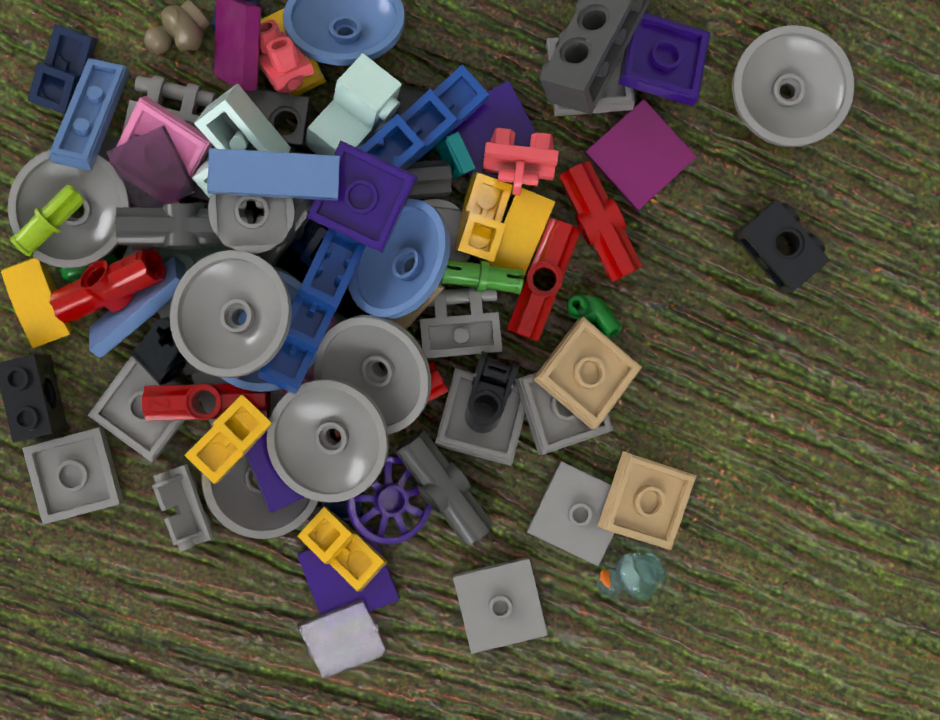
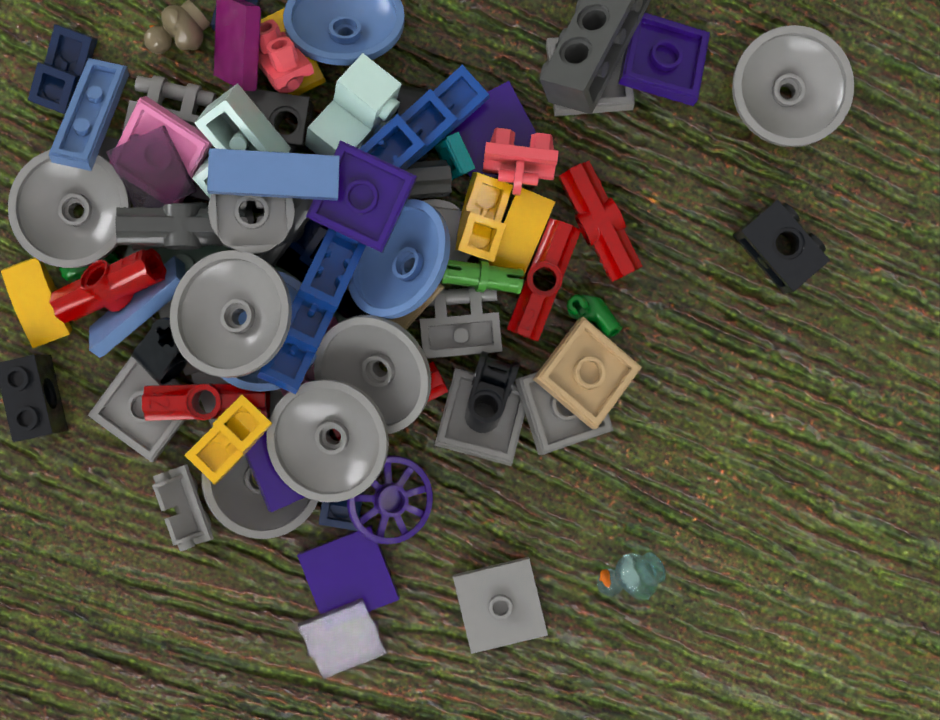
(47, 220): lime axle -> none
(73, 475): light grey plate -> none
(342, 548): yellow slope -> none
(444, 487): dark grey piece -> none
(571, 514): light grey plate -> none
(640, 155): magenta tile -> none
(646, 500): tan tile -> none

